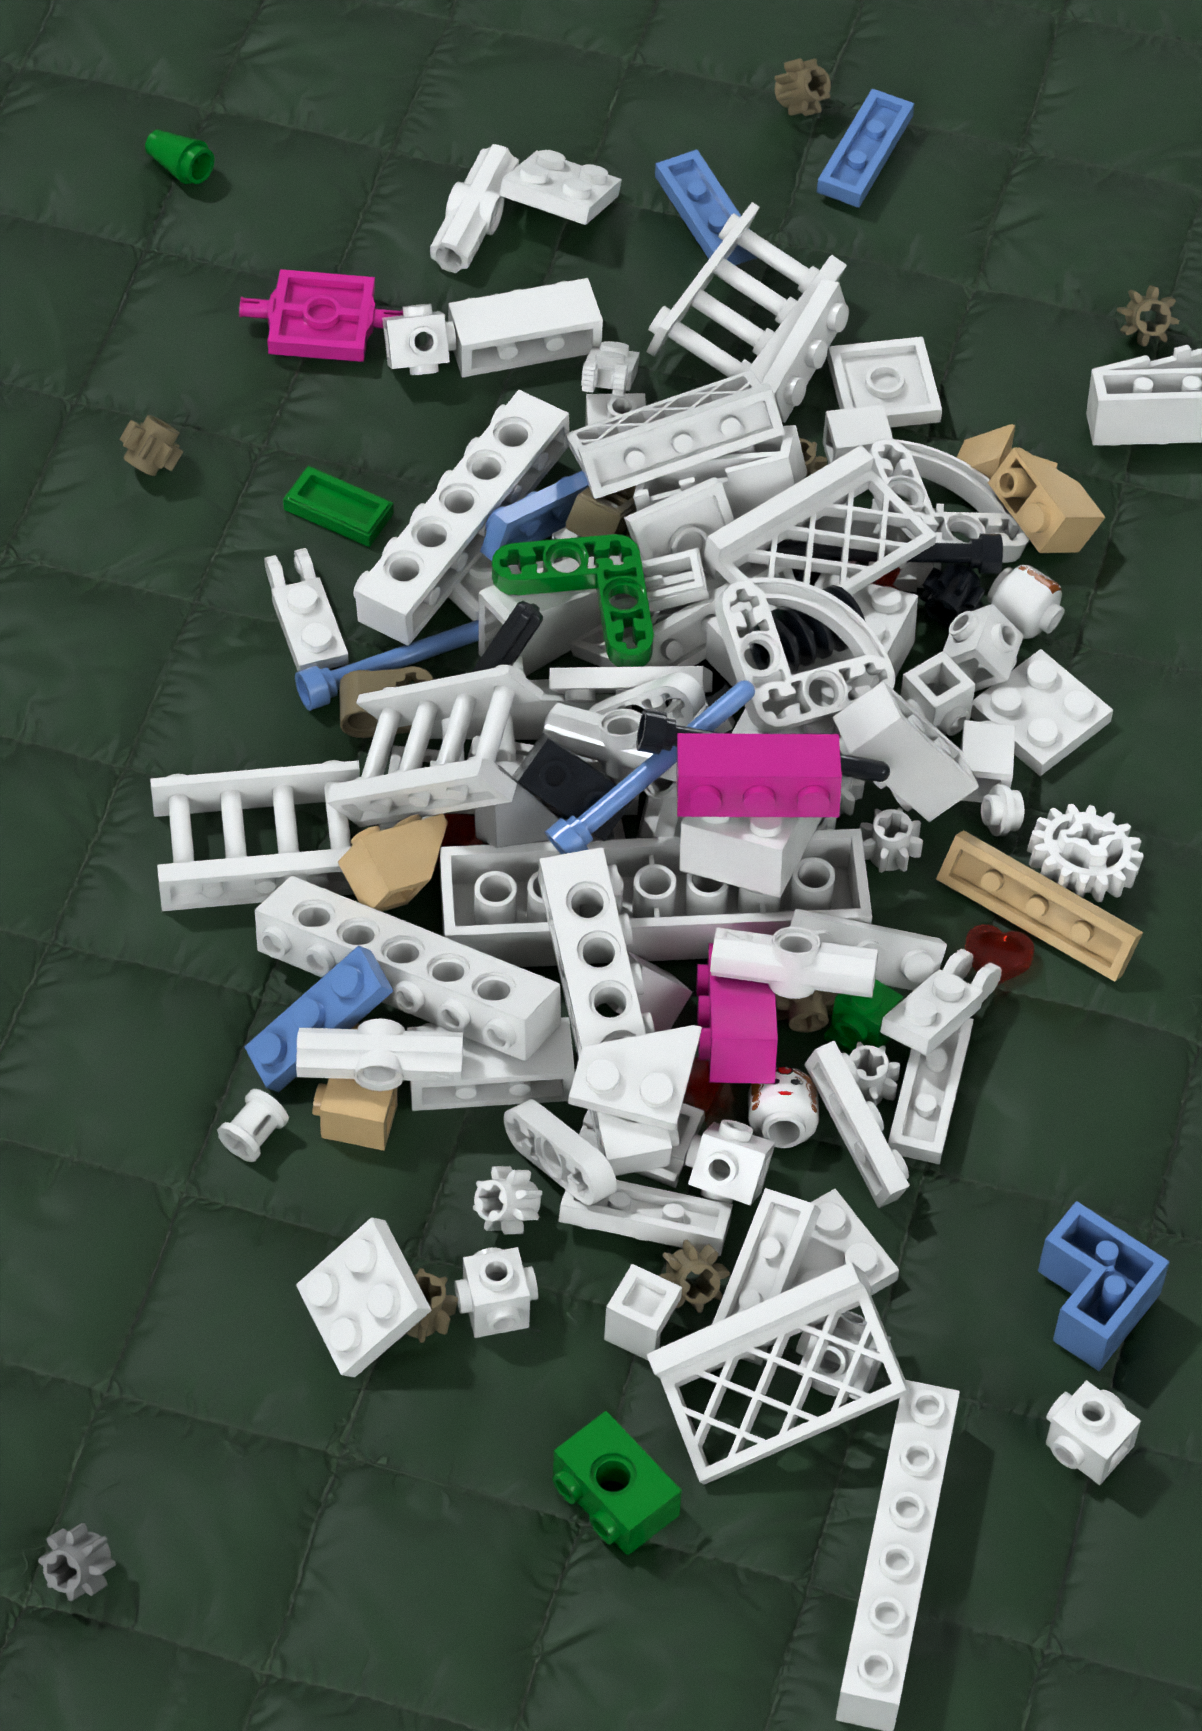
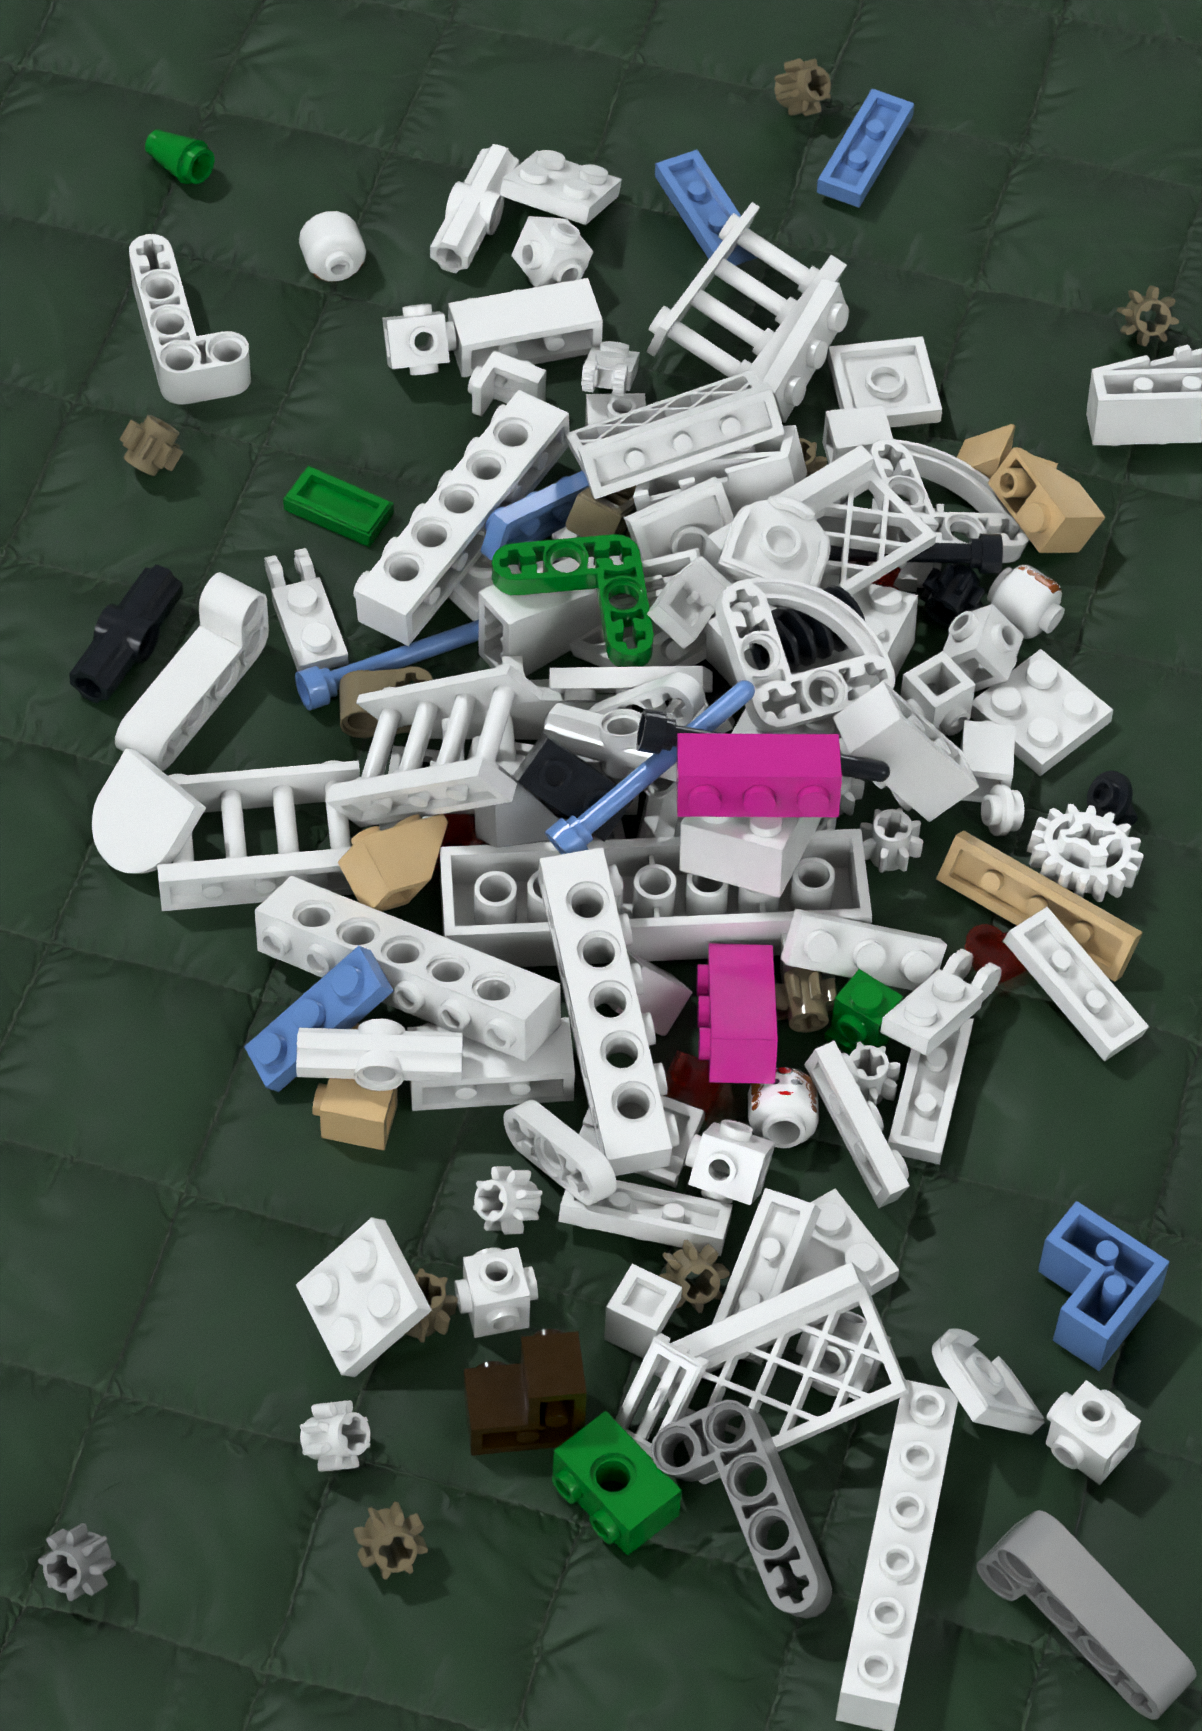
(126, 633): none -> black piece
(142, 816): none -> white tile
(185, 364): none -> white beam
(200, 674): none -> white beam
(253, 1125): white bush -> none
(319, 315): dark pink plate -> none
(332, 242): none -> white head
(335, 1436): none -> white gear
(390, 1540): none -> dark tan gear
(501, 380): none -> white bracket
(511, 637): black axle -> none
(527, 1402): none -> dark brown brick
(551, 251): none -> white brick
(637, 1076): white wing -> none
(679, 1358): none -> white tile
(688, 601): none -> white bracket
(757, 1512): none -> light grey beam
(777, 541): none -> white tile
(794, 962): white piece -> none
(984, 1387): none -> white tile
(1075, 983): none -> white plate
(1090, 1611): none -> light grey beam
(1113, 793): none -> black plate

